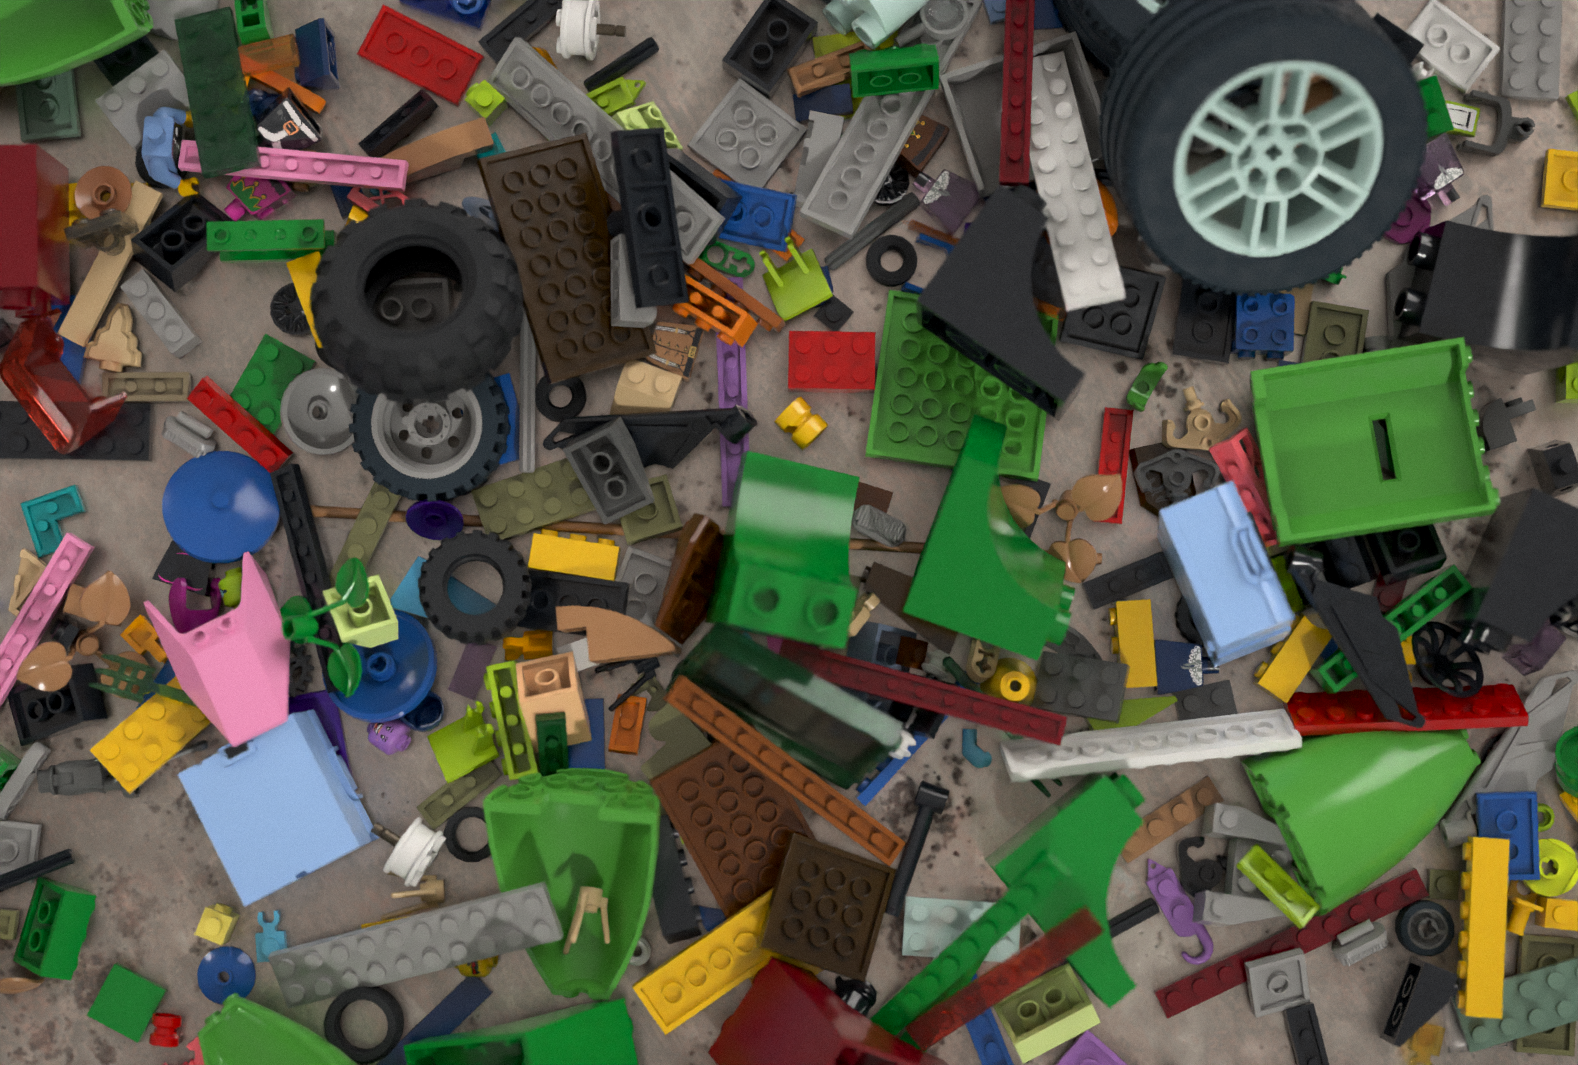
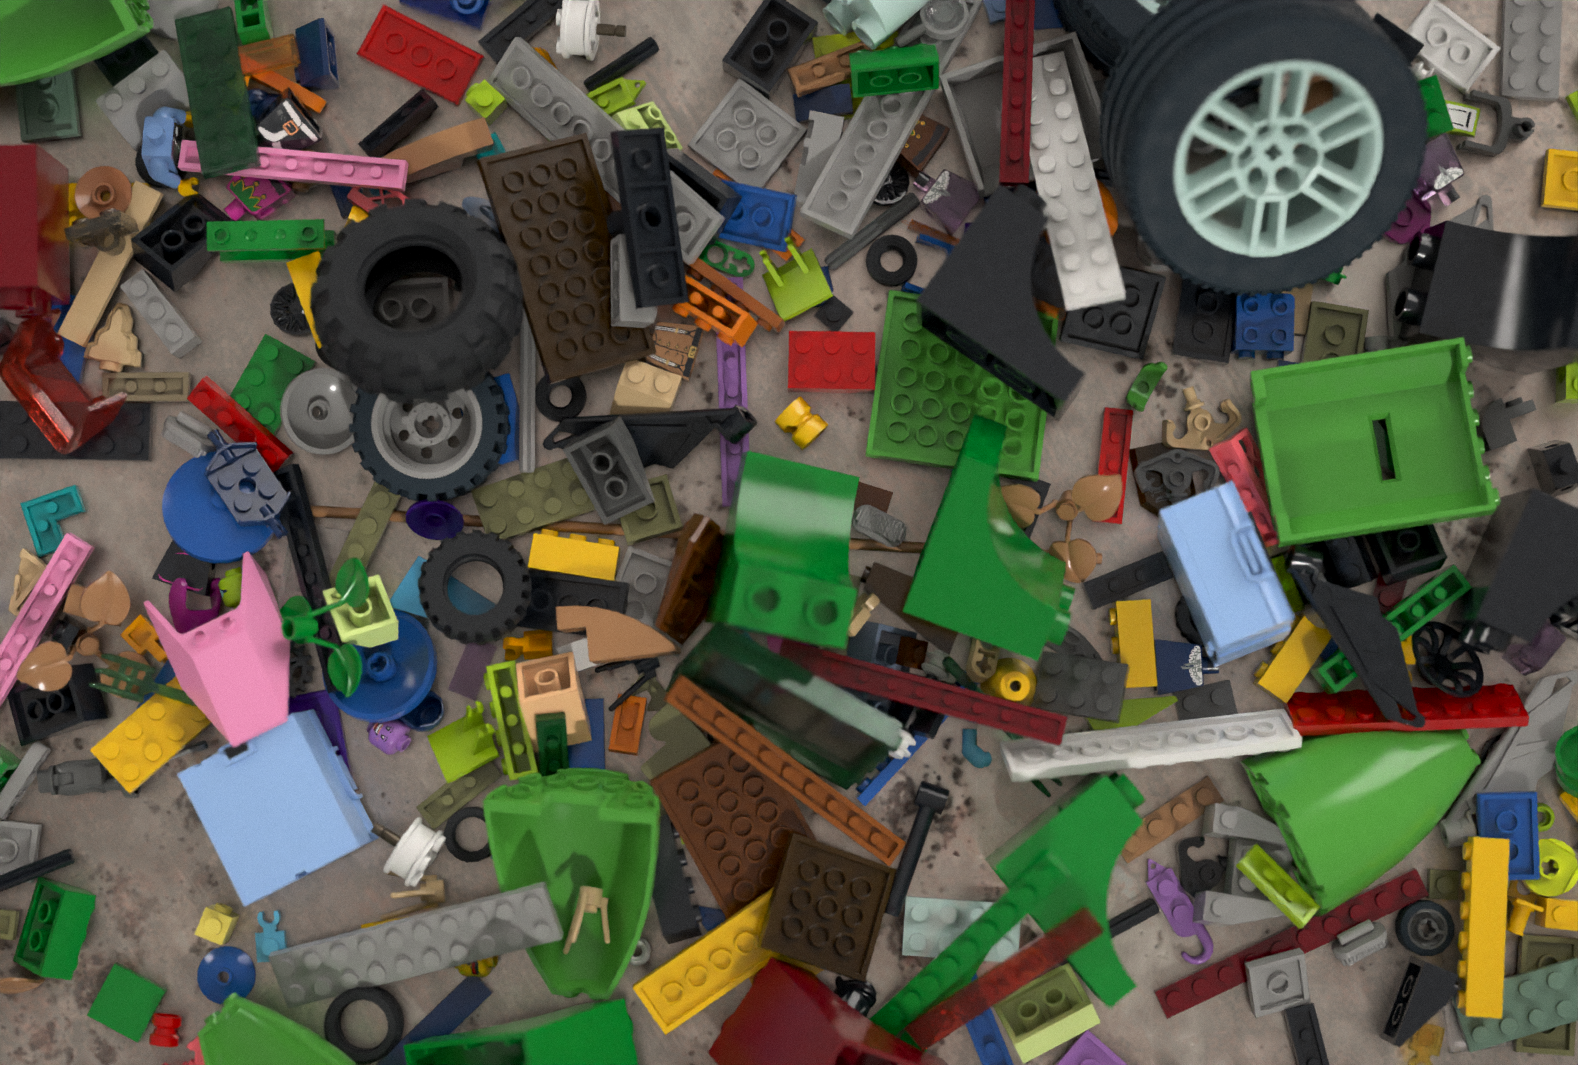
(243, 463): none -> dark blue plate

